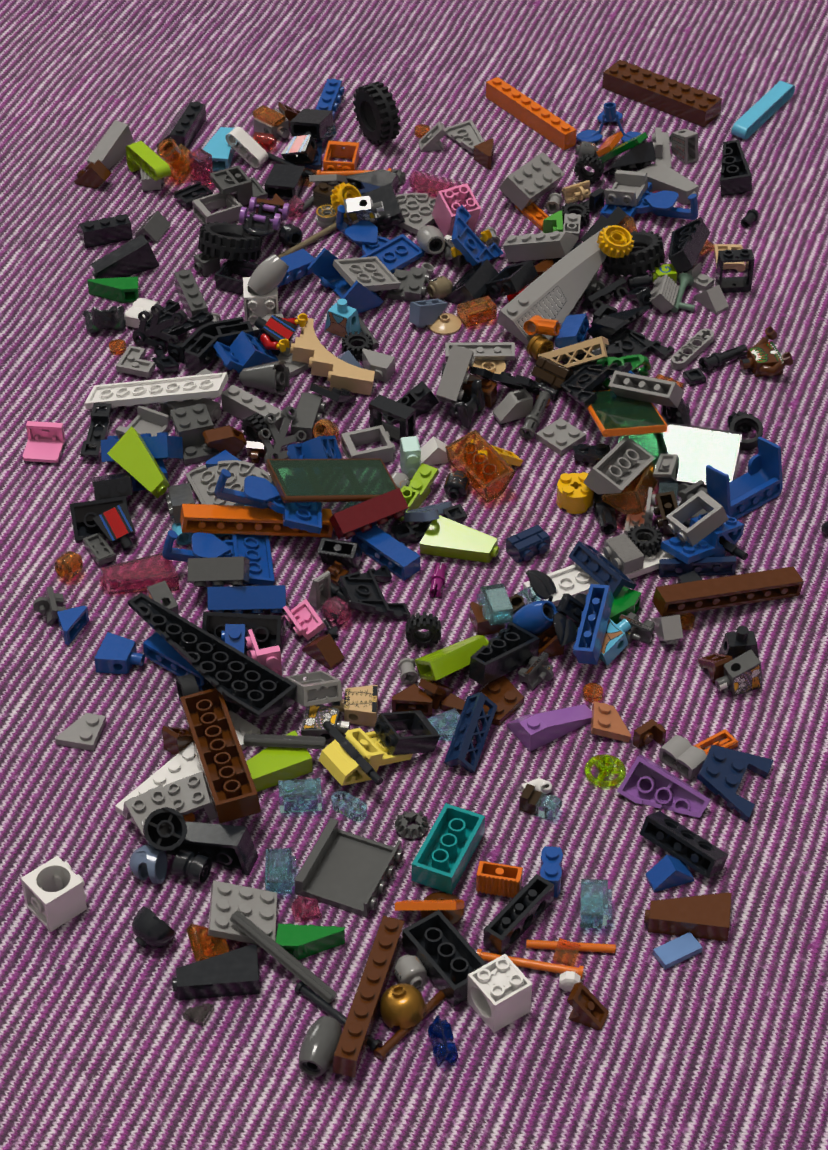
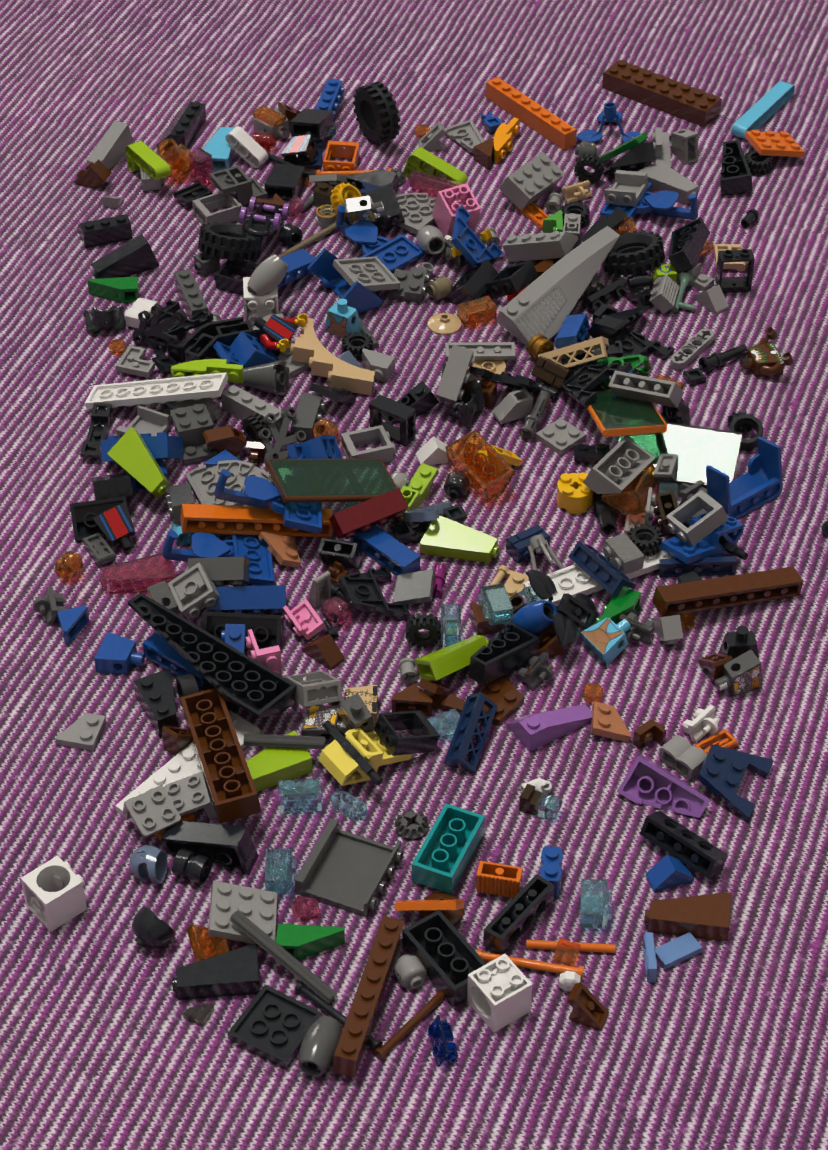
(44, 441): bright pink bracket -> none
(112, 201): none -> light grey slope
(154, 227): dark grey panel -> none
(157, 699): none -> black wedge
(165, 829): black cylinder -> none
(193, 591): none -> light grey plate
(209, 366): none -> lime slope
(274, 1025): none -> black plate
(282, 548): none -> nougat wing
(354, 713): none -> dark grey torso
(402, 1006): pearl gold cylinder -> none
(410, 455): light aqua brick -> none
(414, 587): none -> tile
(426, 311): sand blue slope -> none
(427, 162): none -> lime beam
(450, 624): none -> clear light blue brick
(490, 122): none -> blue plate
(503, 139): none -> light orange slope
(515, 580): none -> tan plate
(541, 545): none -> light grey plant
(542, 326): orange piece -> none
(593, 624): blue brick -> none
(596, 200): black bracket -> none
(605, 764): clear neon green piece -> none
(609, 144): orange tile -> none
(615, 241): yellow gear -> none
(649, 957): none -> medium blue tile
(704, 723): none -> white hips
(758, 163): none -> black tyre
(774, 144): none -> orange plate

